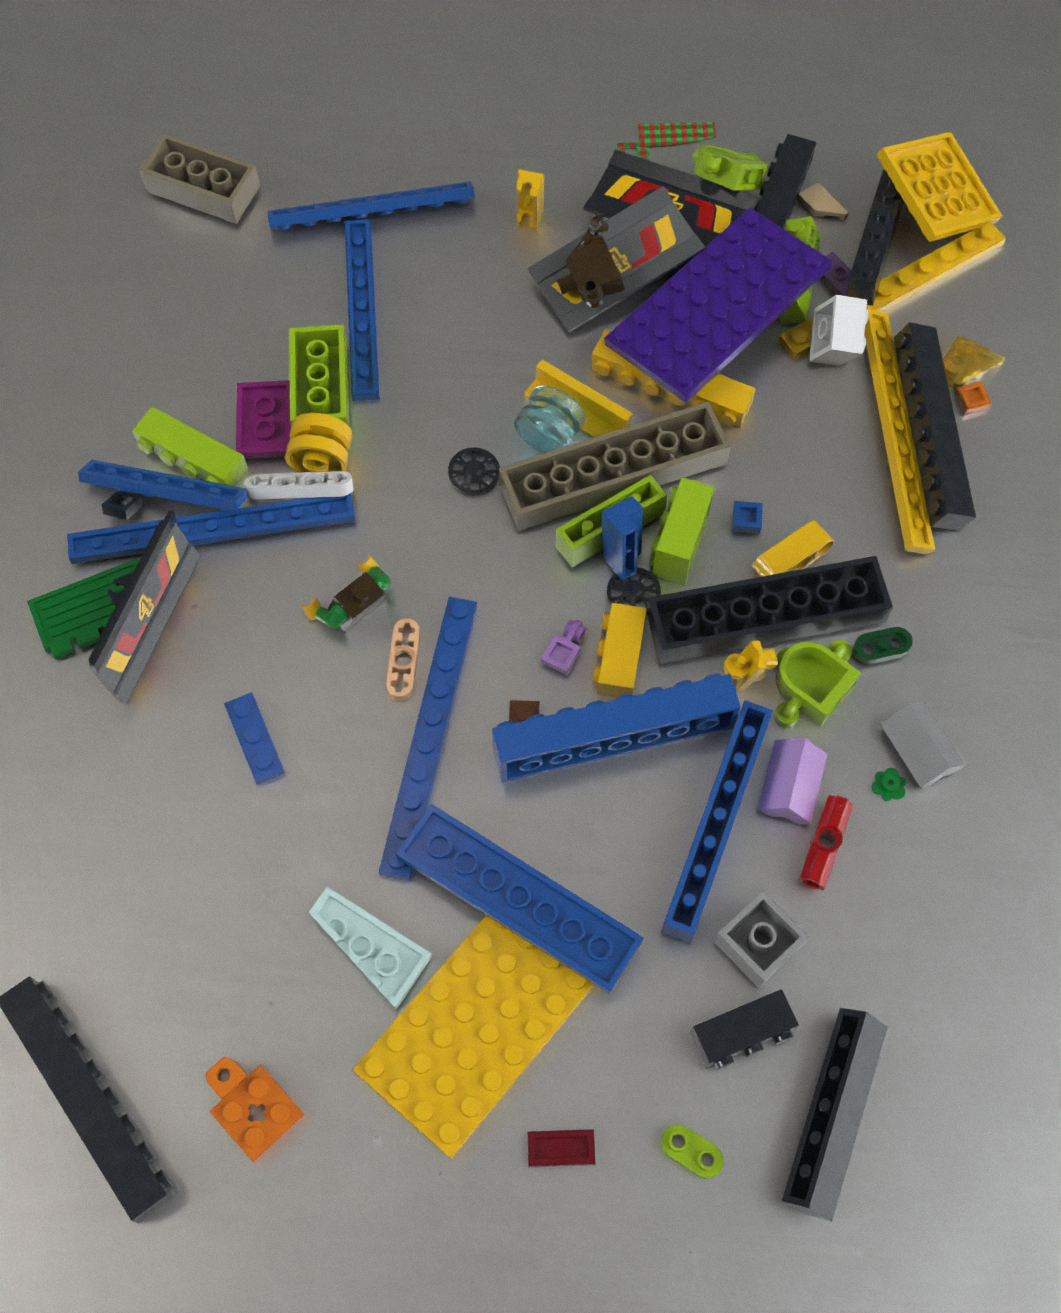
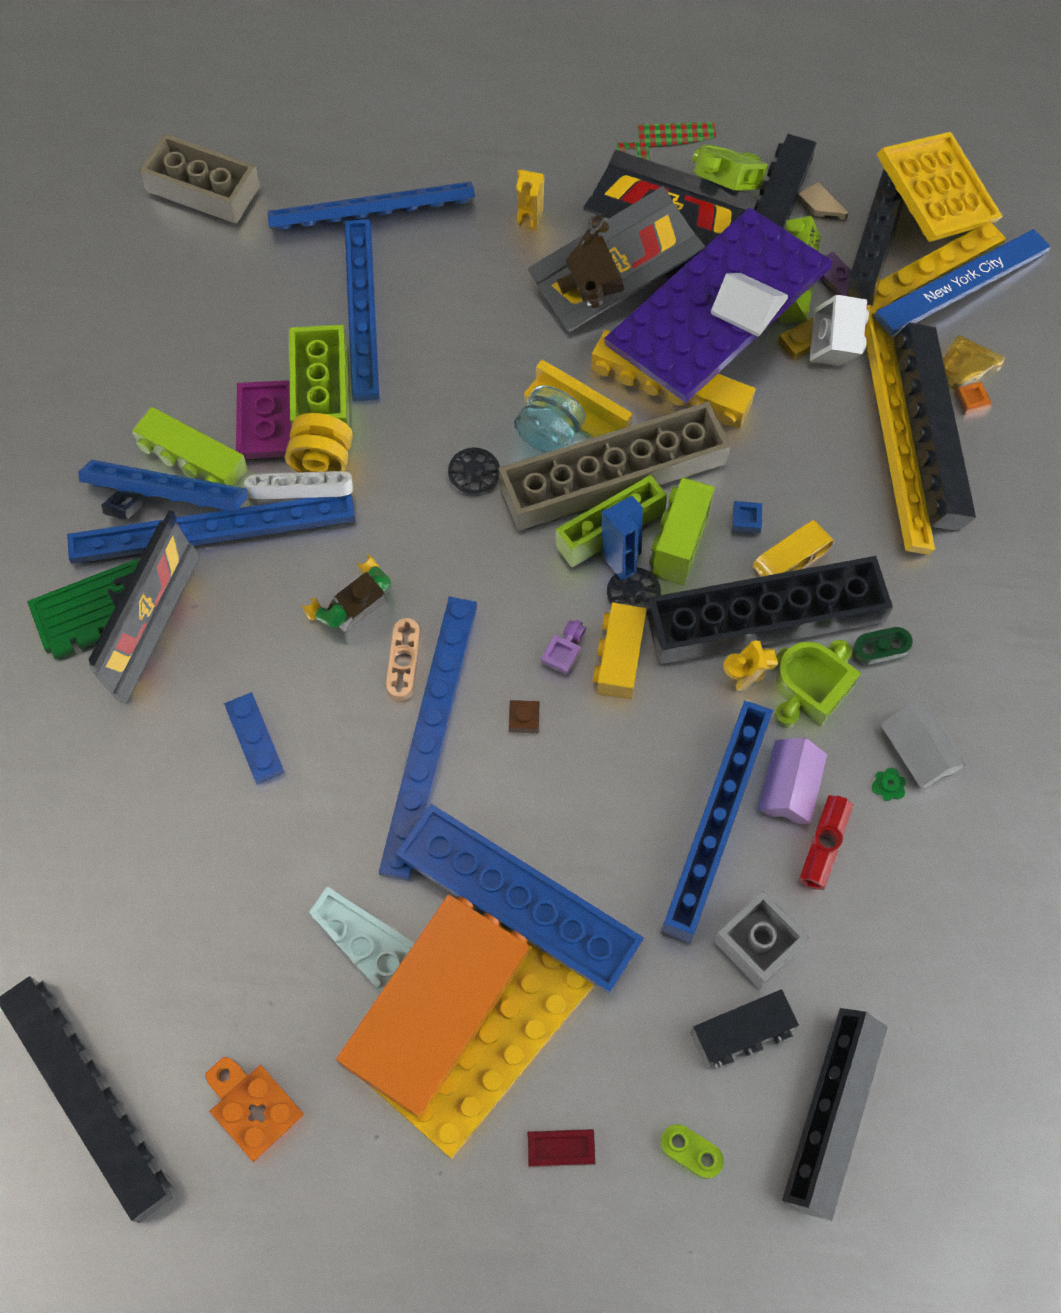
(434, 1005): none -> orange brick
(615, 727): blue brick -> none
(747, 303): none -> white slope
(961, 282): none -> blue tile

